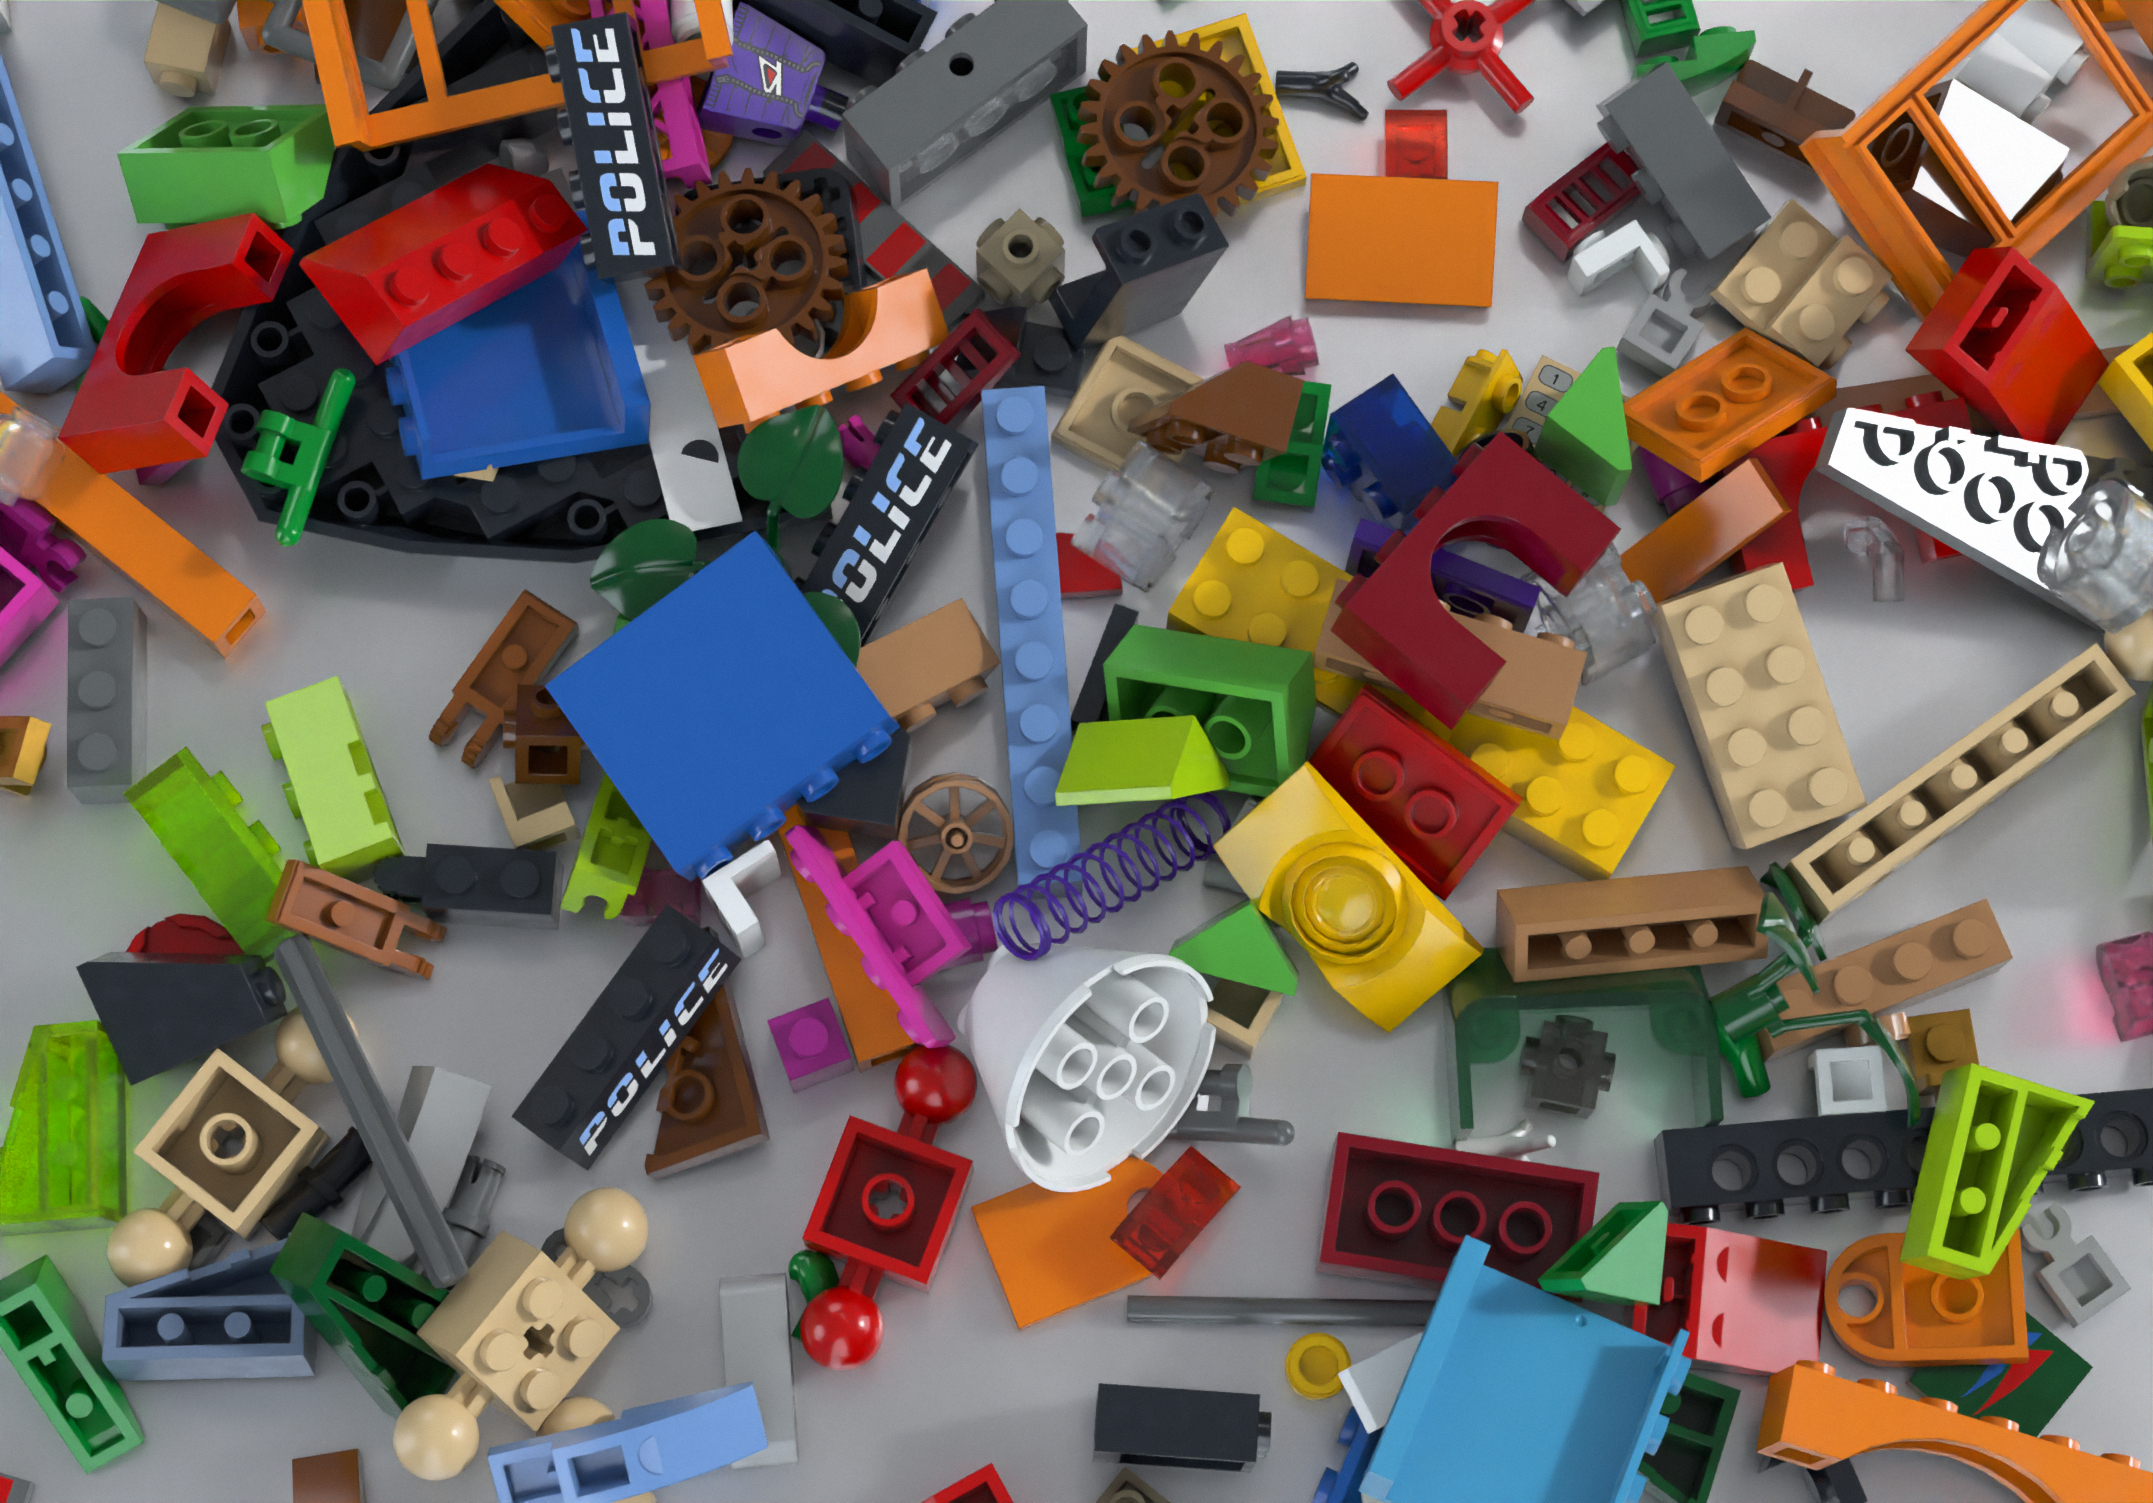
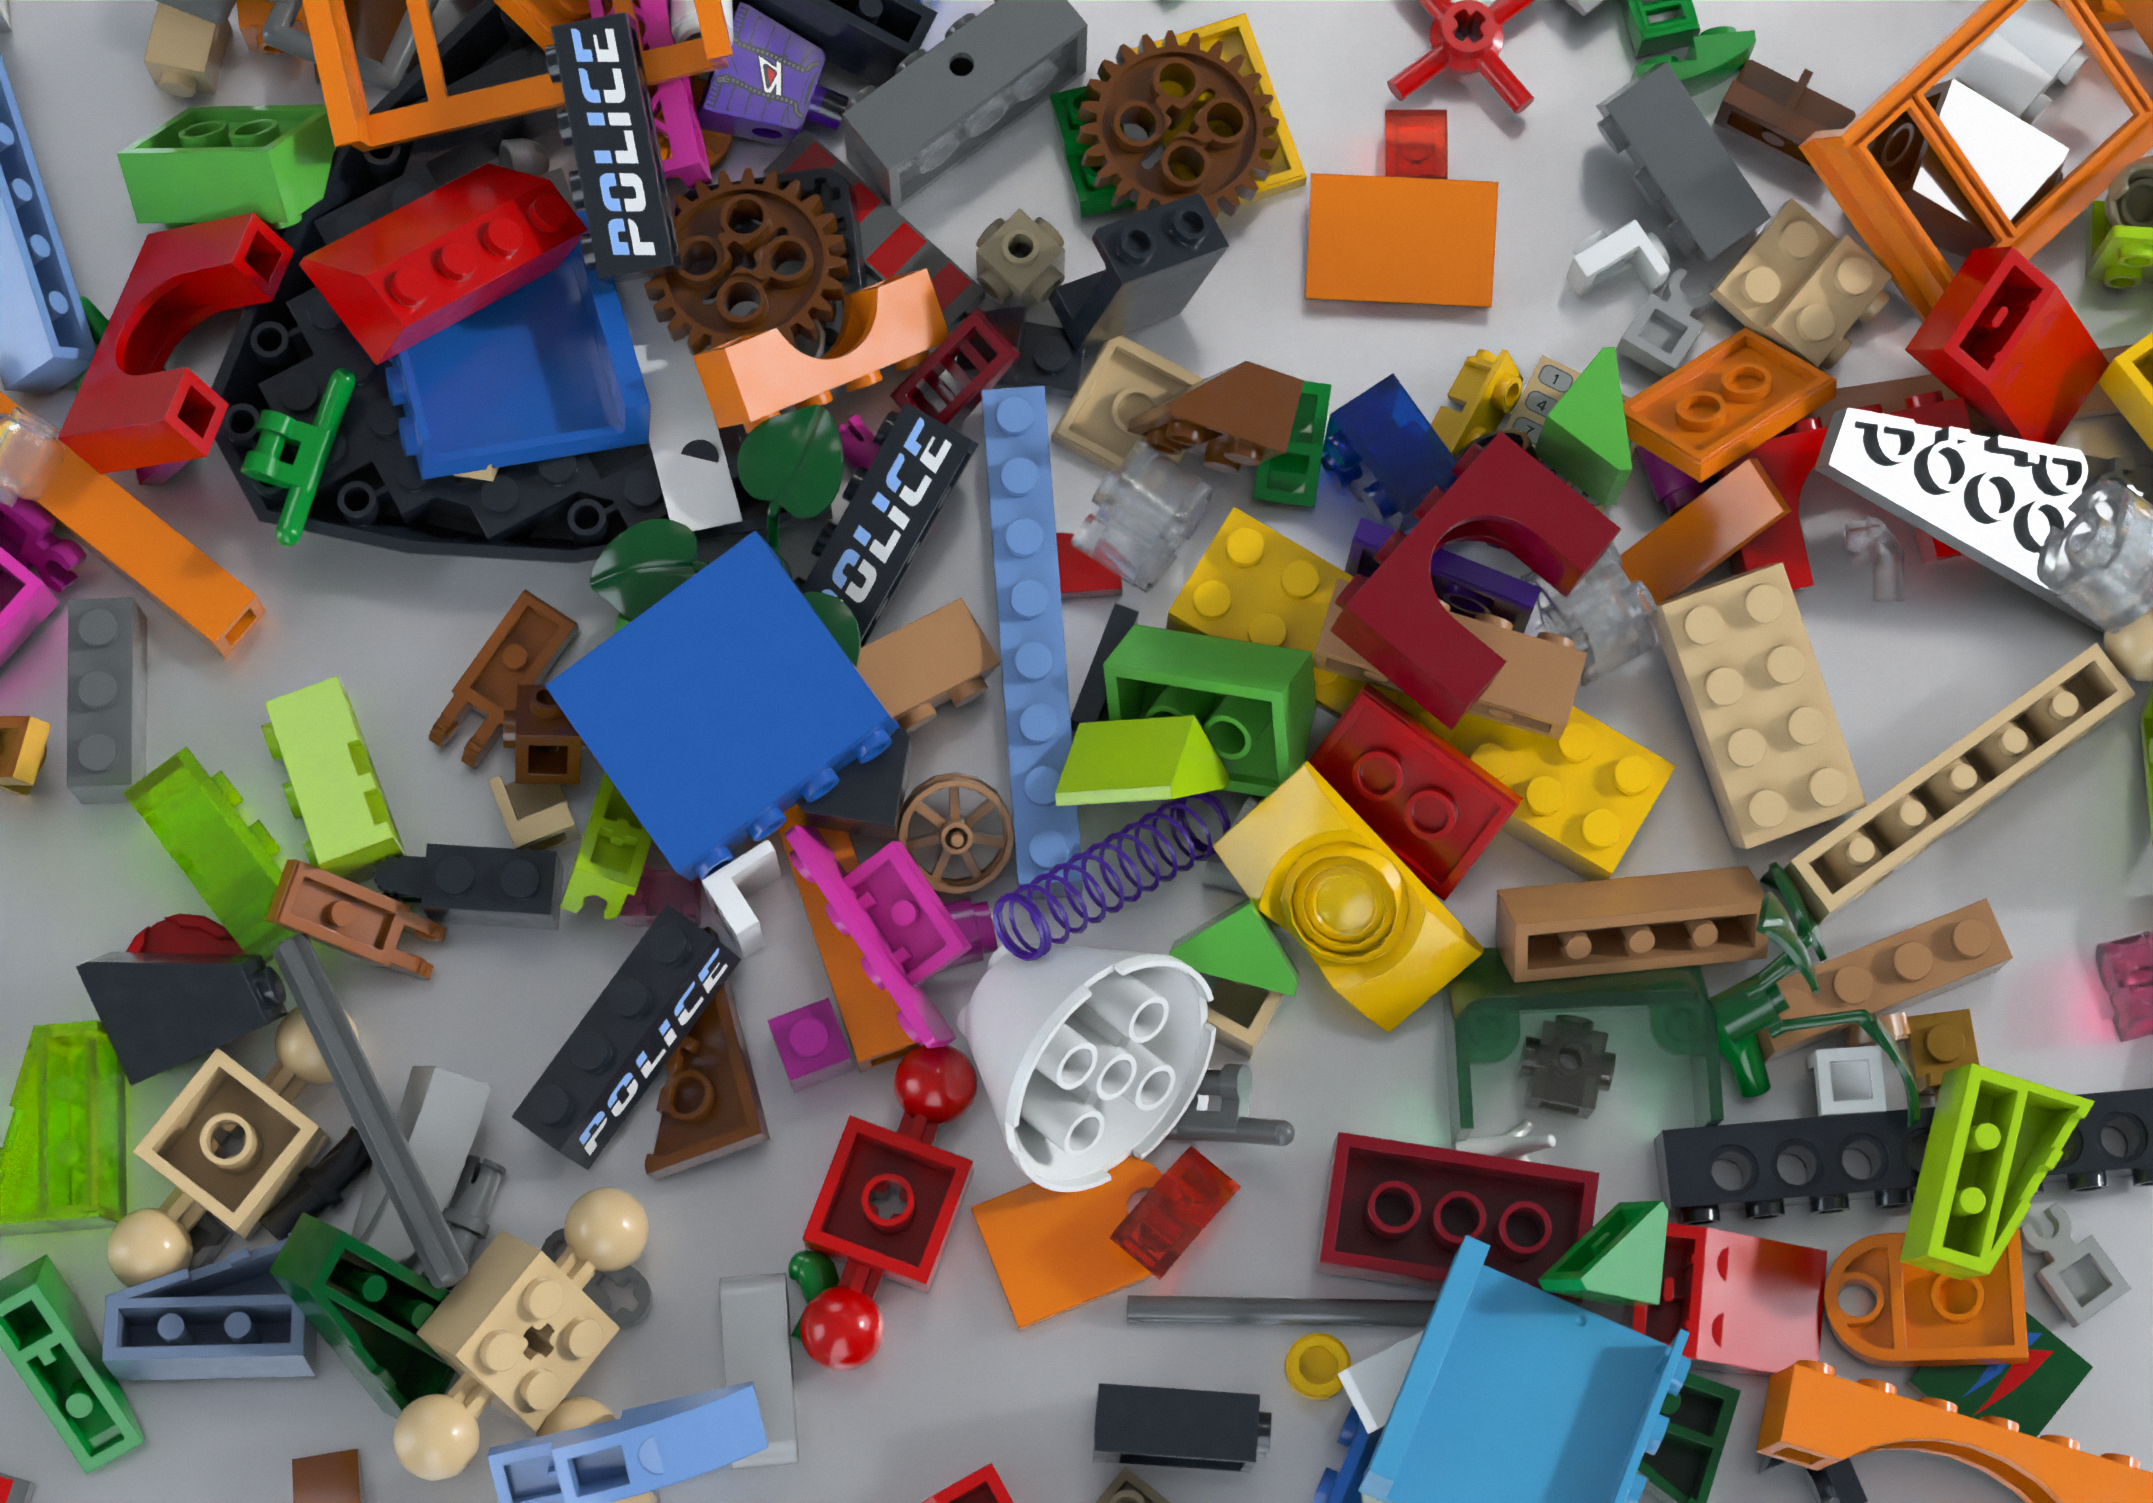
(1281, 346): clear pink cone -> none
(1322, 85): black bar -> none
(1553, 230): dark red slope -> none

